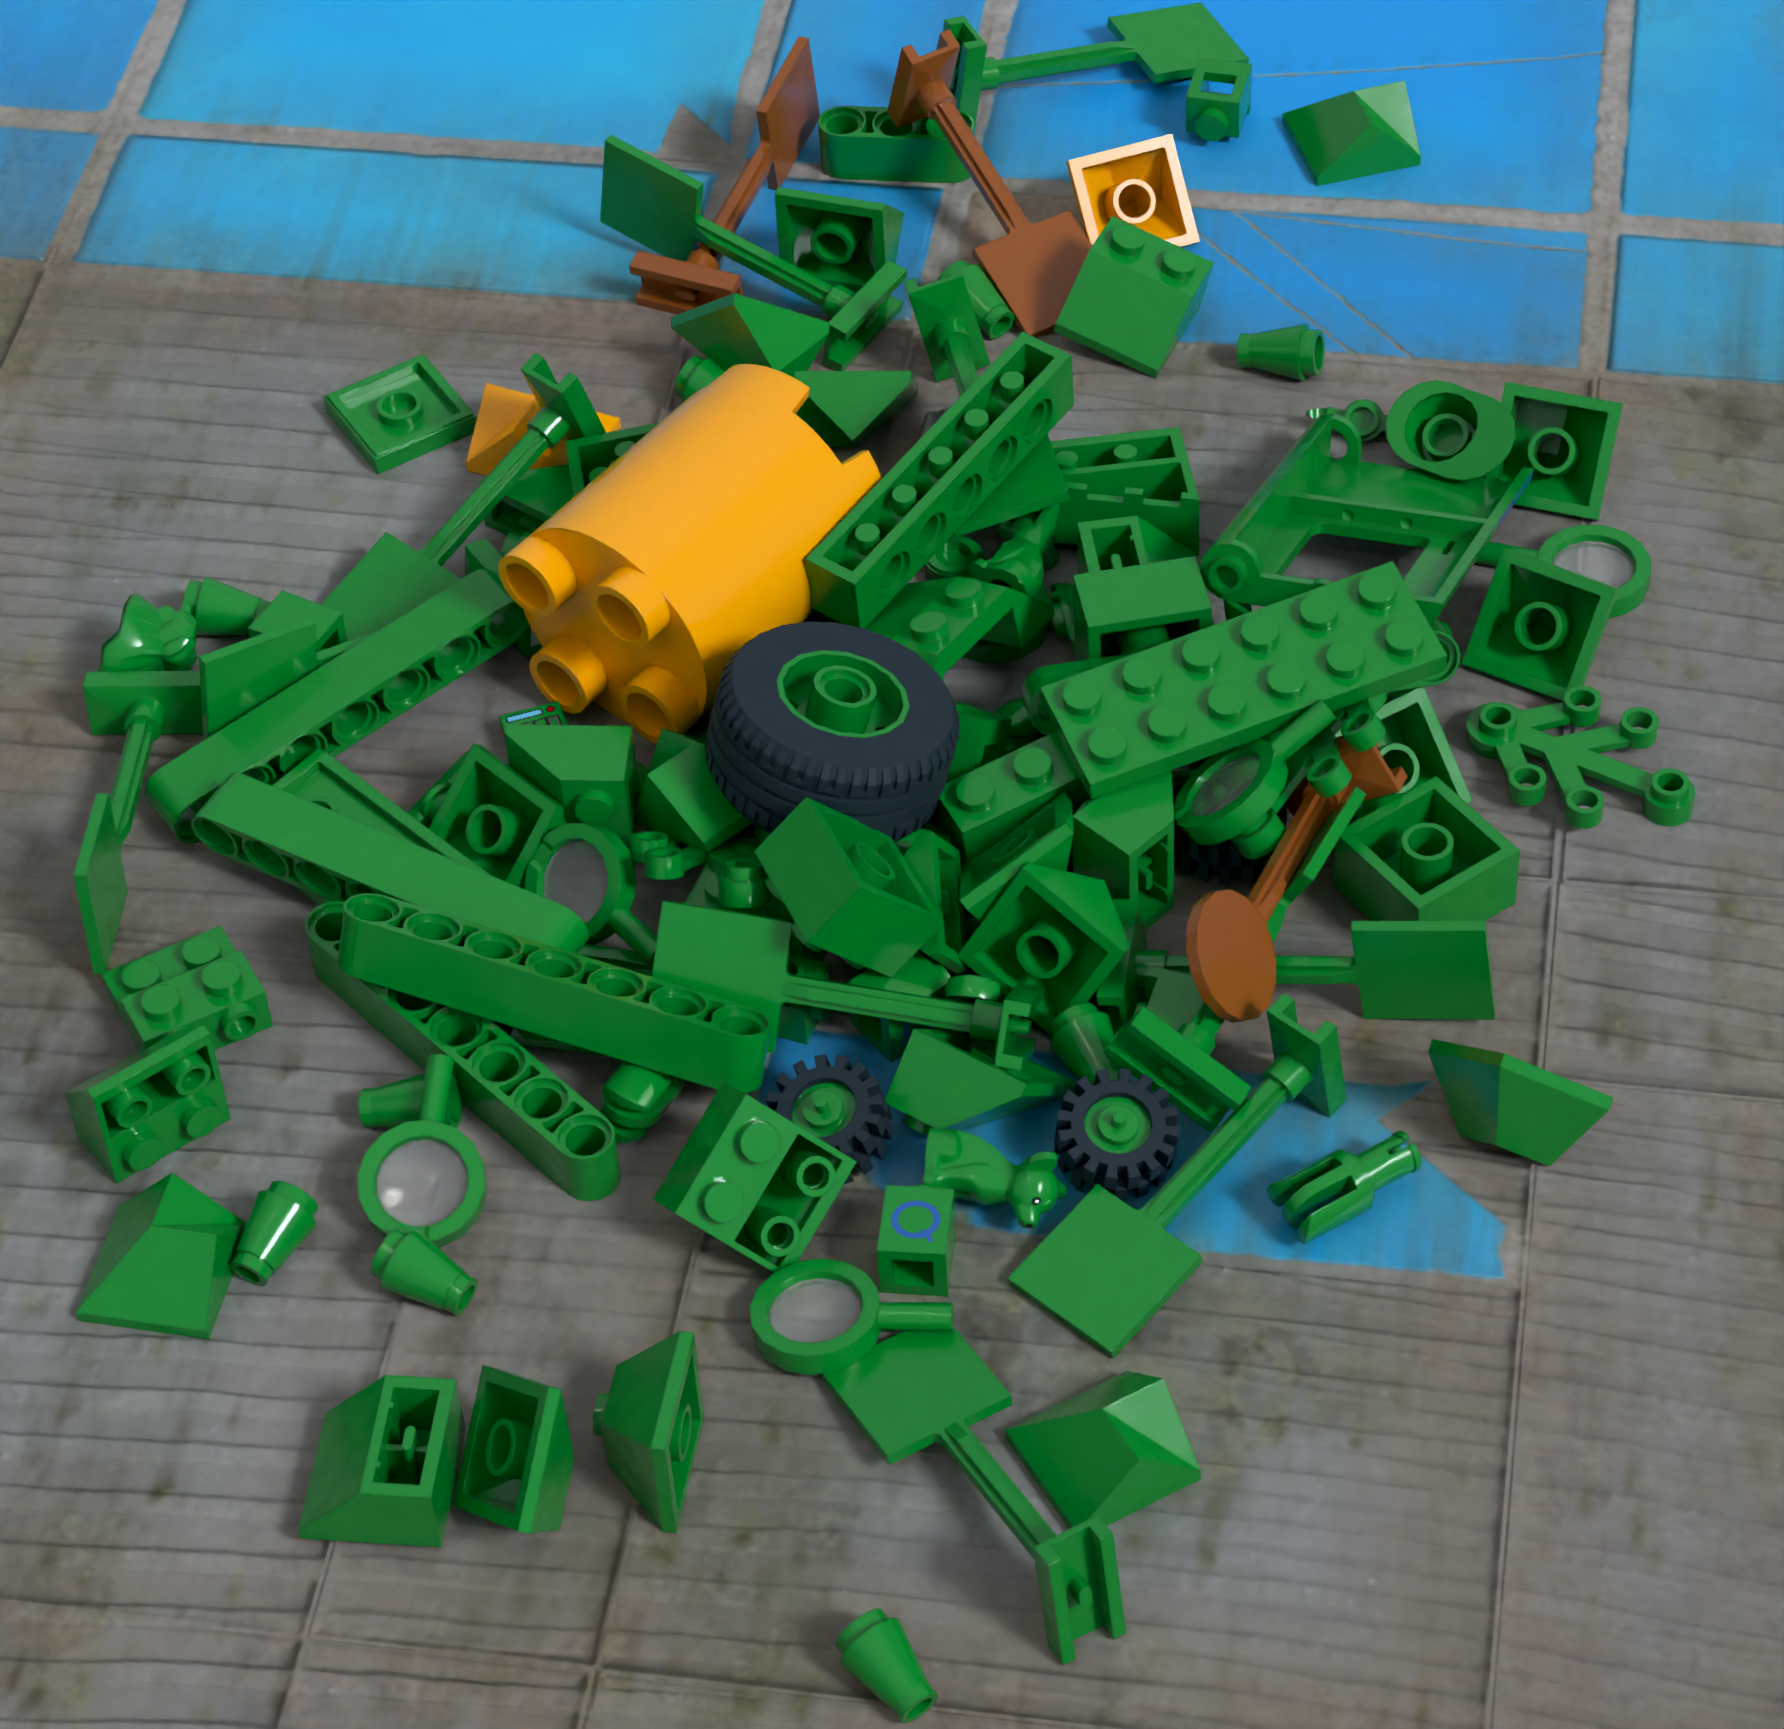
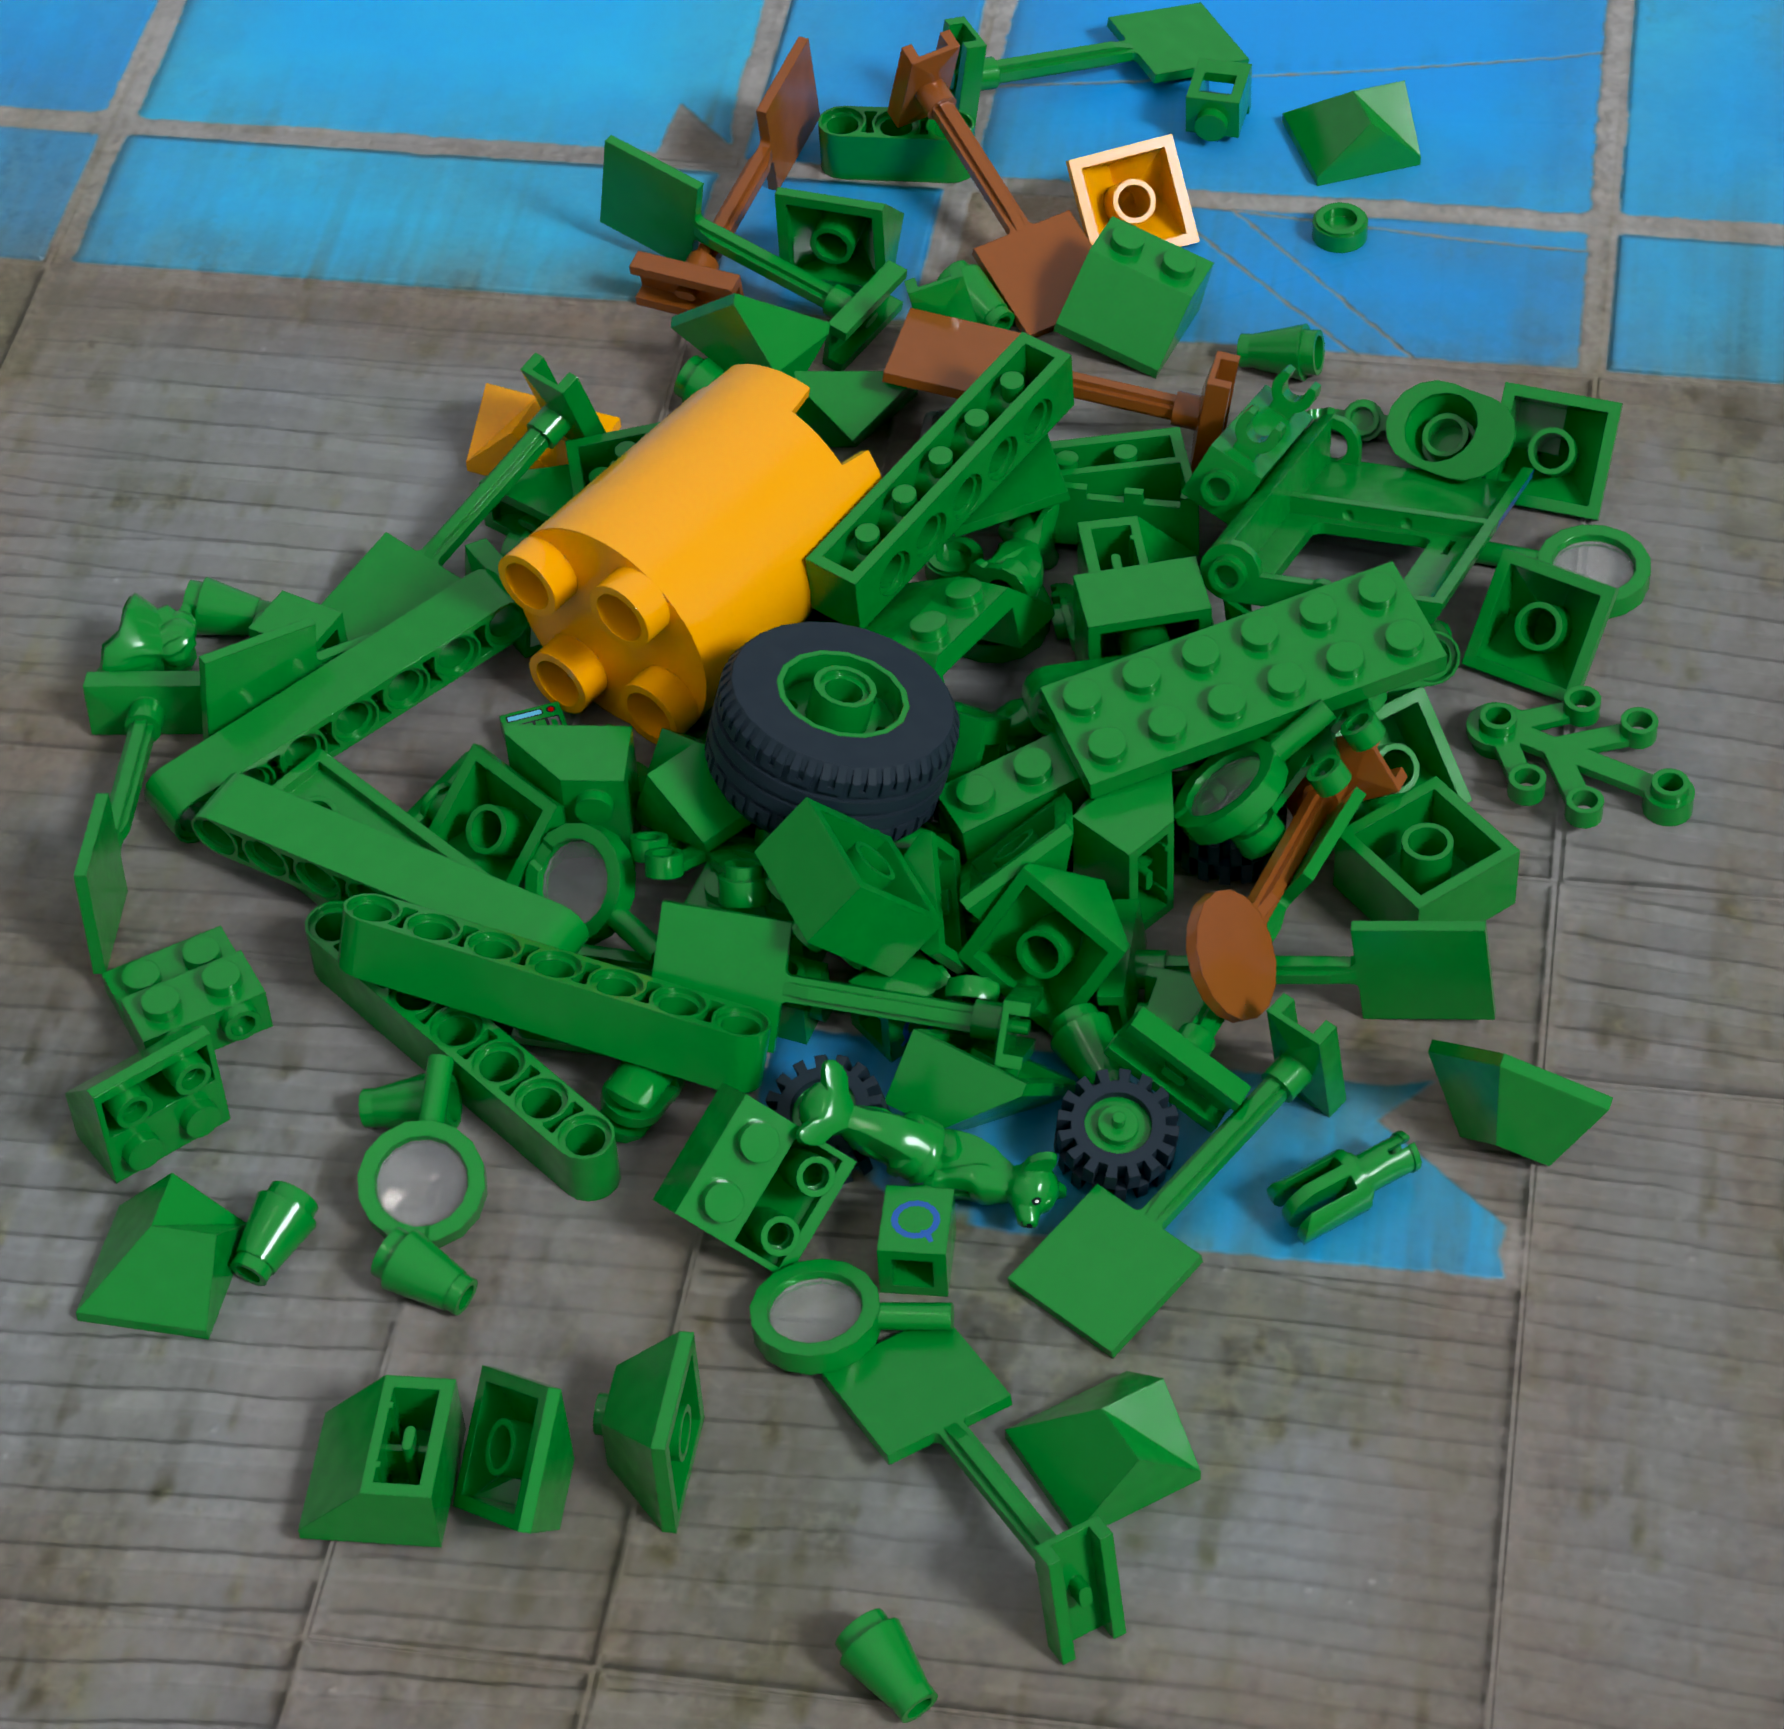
(400, 413): green tile -> none
(905, 1143): none -> green animal
(951, 353): none -> dark orange piece
(1251, 448): none -> green brick
(1340, 227): none -> green tile

